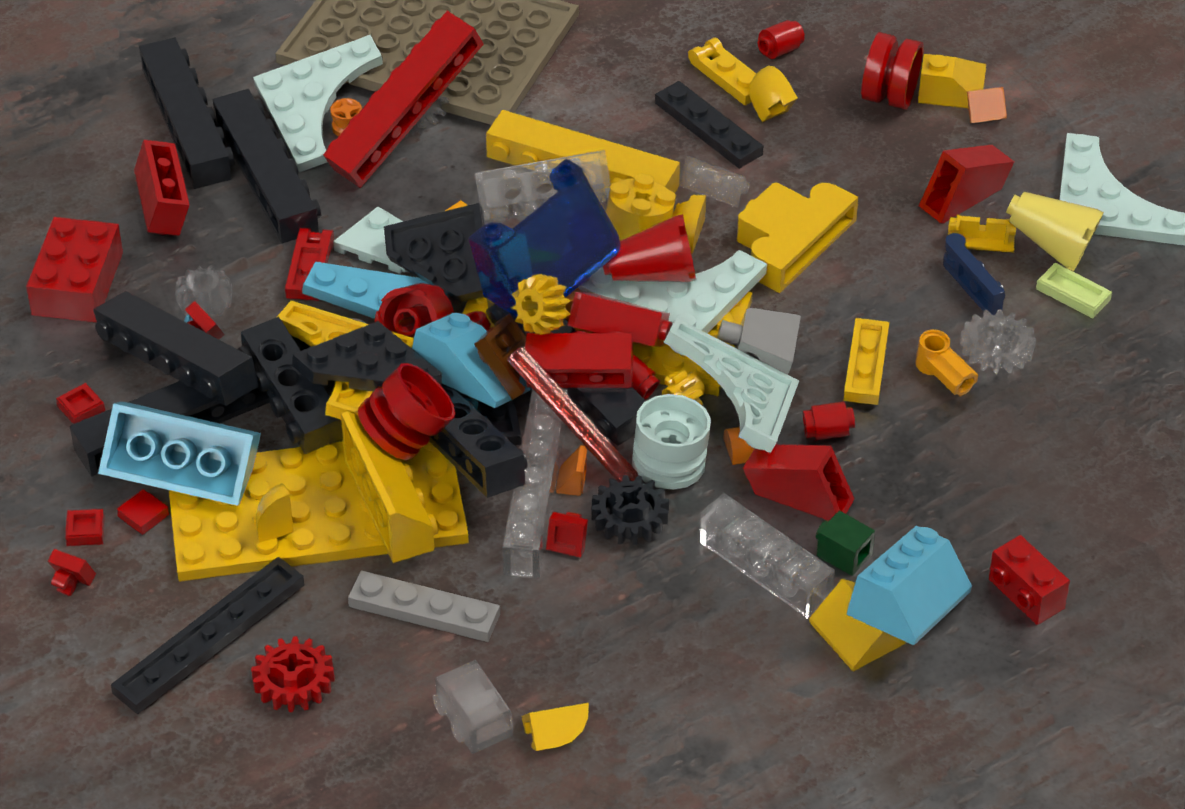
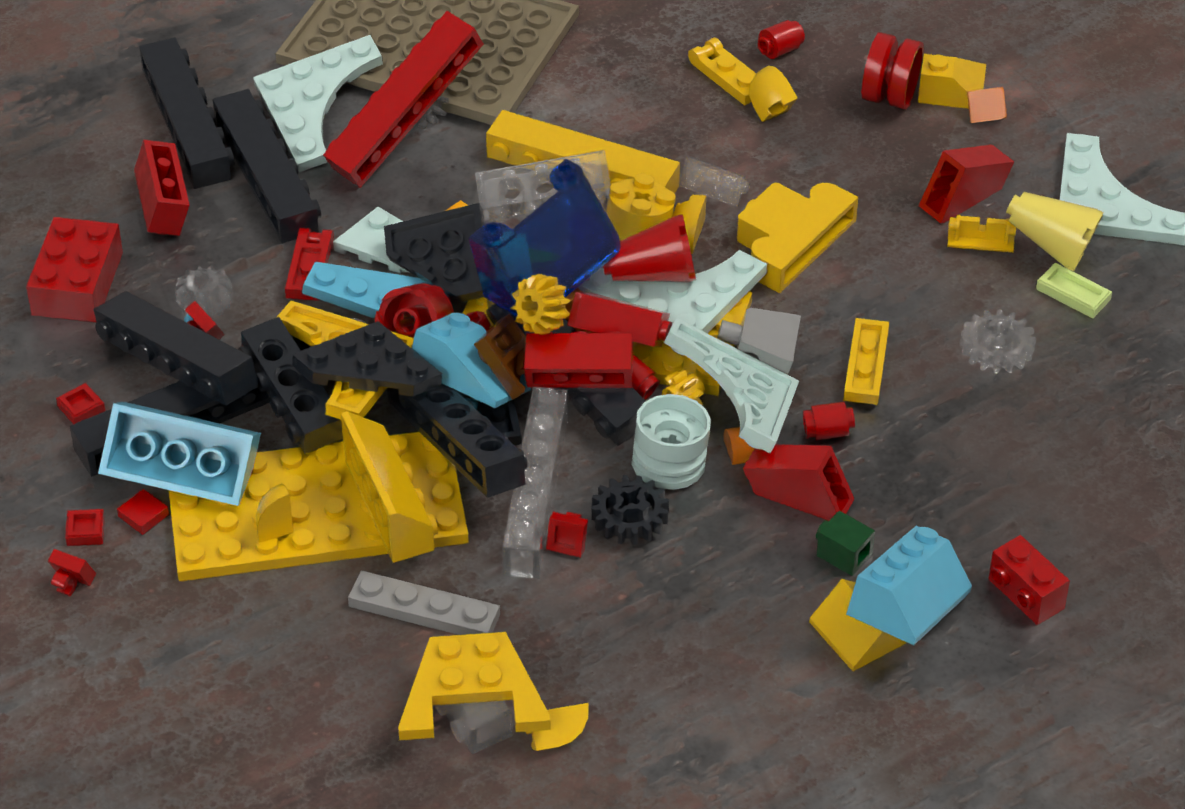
(207, 635): black plate -> none
(293, 674): red gear -> none
(342, 113): orange wheel -> none
(406, 411): red wheel -> none
(471, 671): none -> yellow wing
(571, 415): clear red axle -> none
(573, 473): orange slope -> none
(709, 124): black plate -> none
(765, 555): clear brick -> none
(938, 359): light orange piece -> none
(972, 275): dark blue plate -> none

